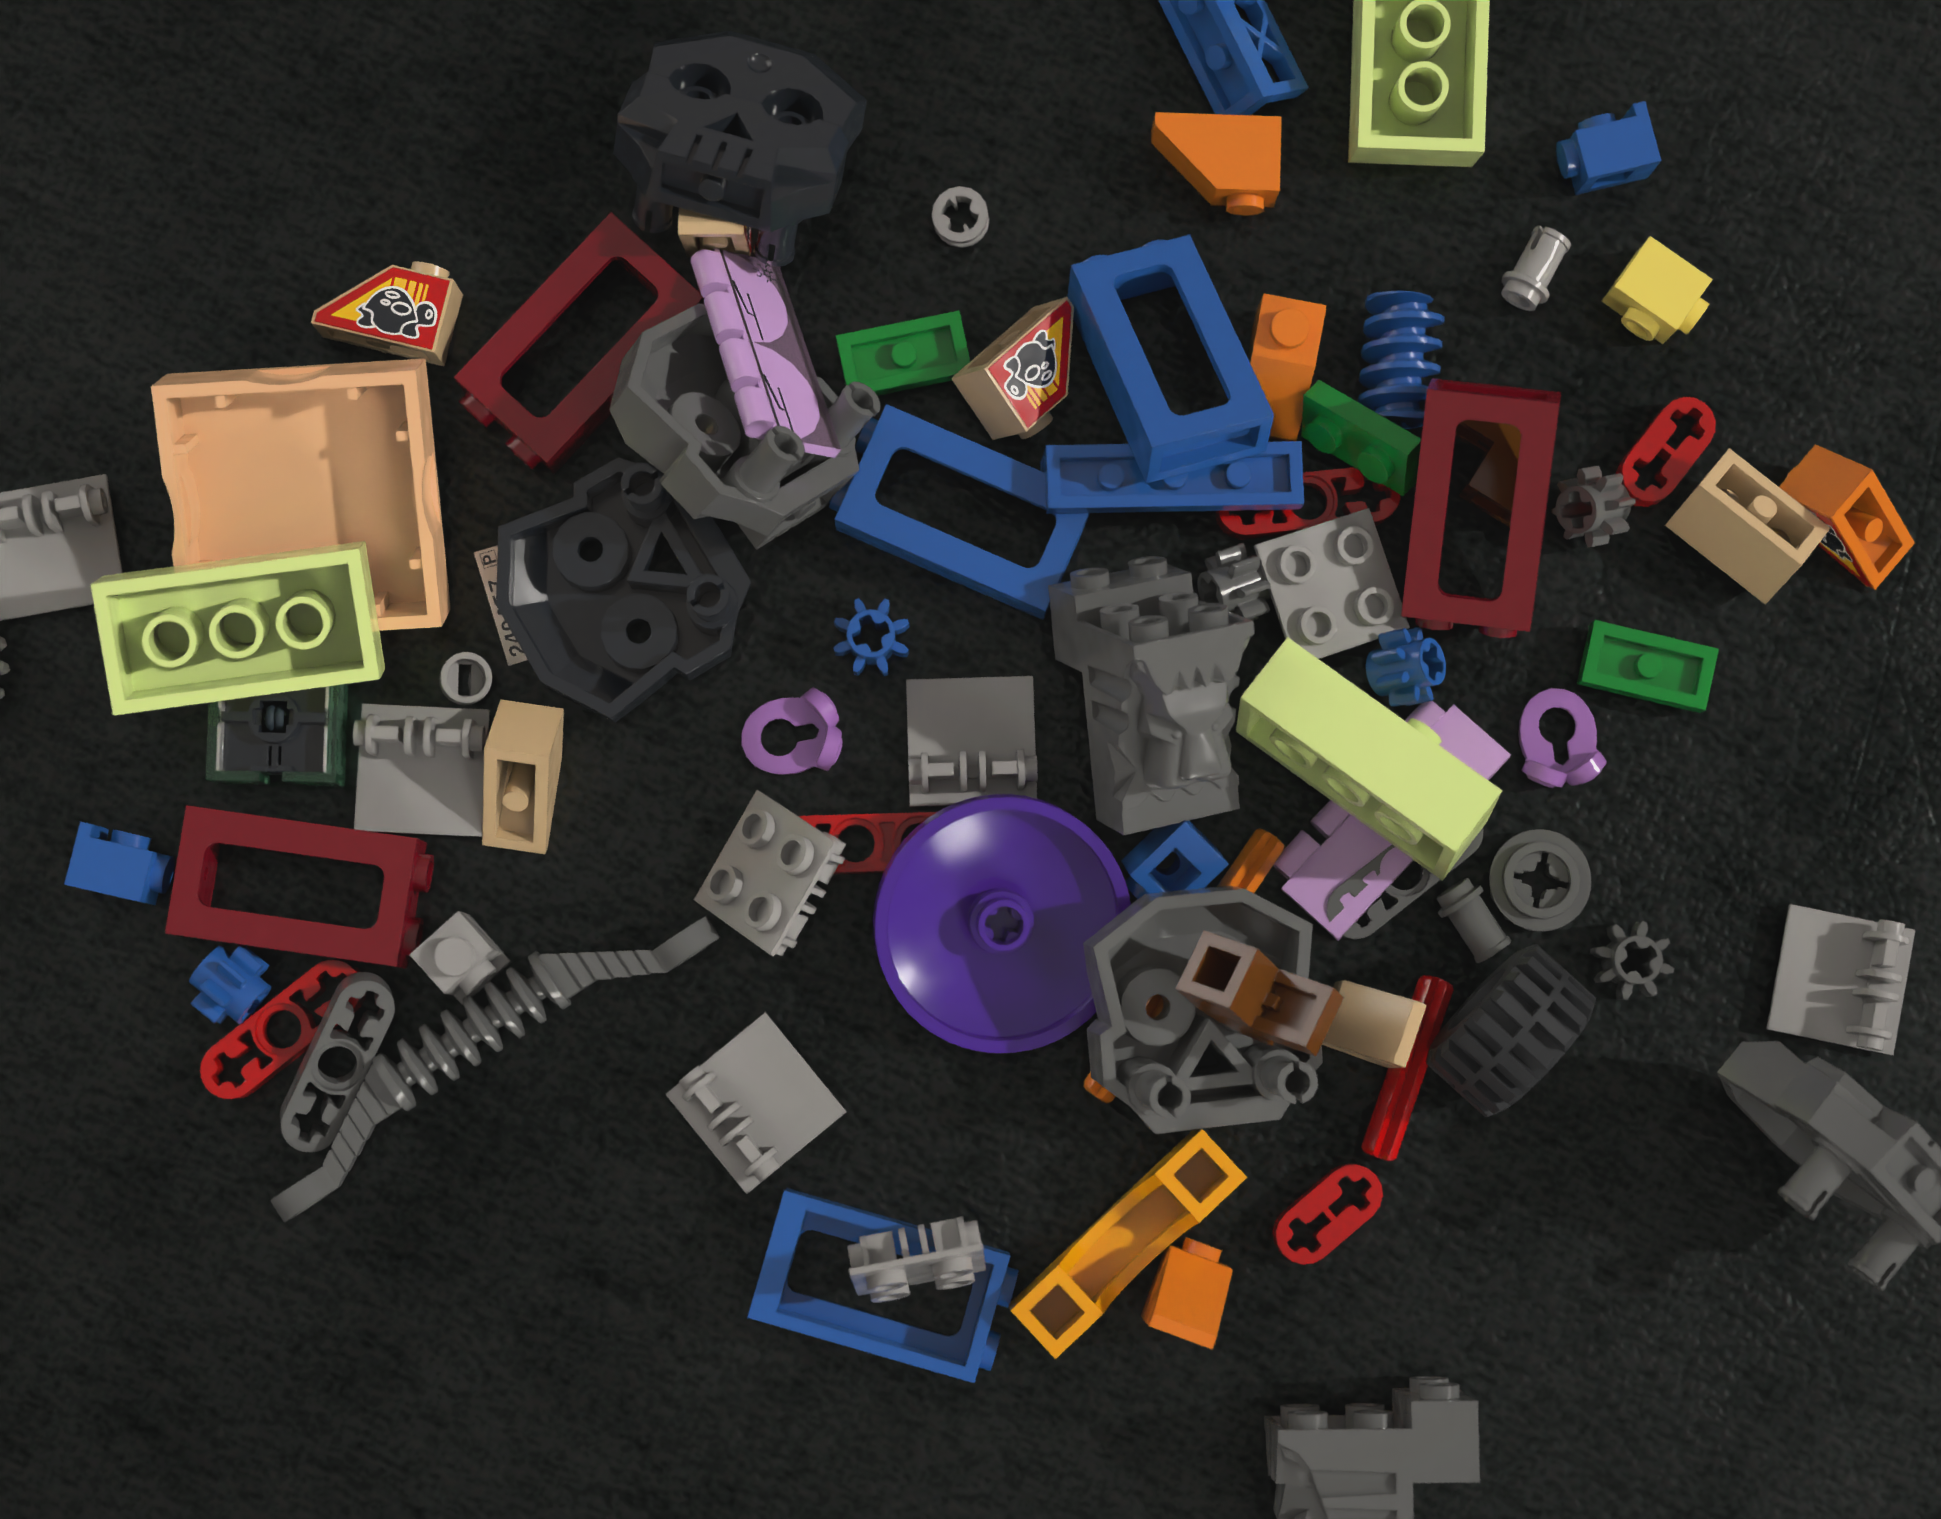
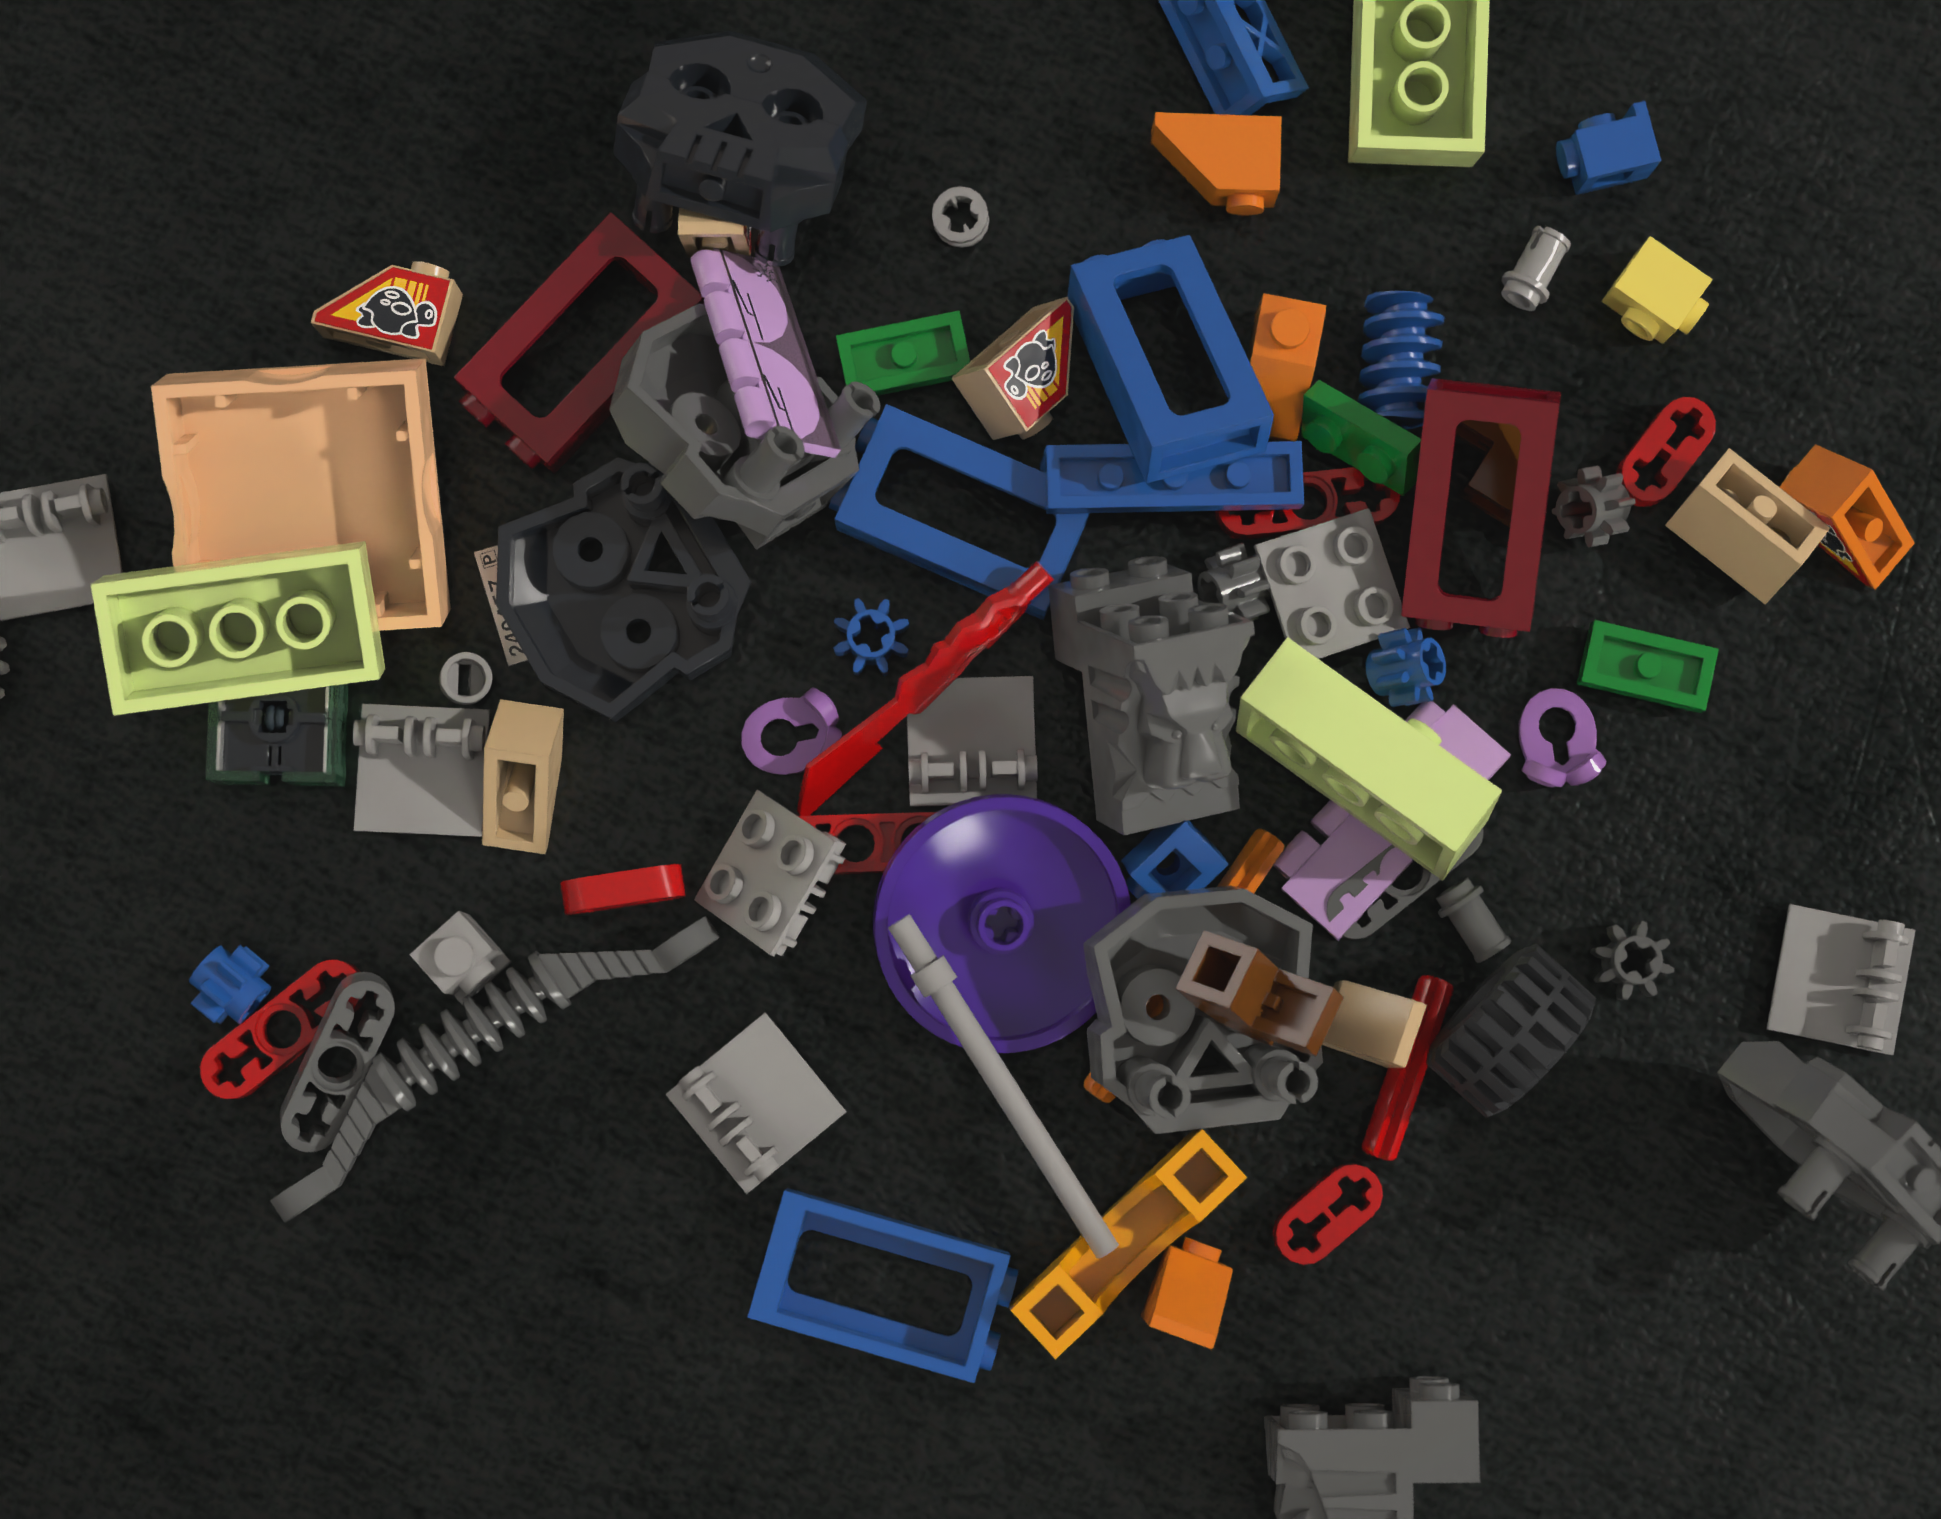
(119, 866): blue brick -> none
(387, 943): dark red piece -> none
(622, 889): none -> red beam
(887, 1278): light grey hinge -> none
(920, 687): none -> red sword
(935, 978): none -> light grey bar
(1563, 863): dark grey gear -> none

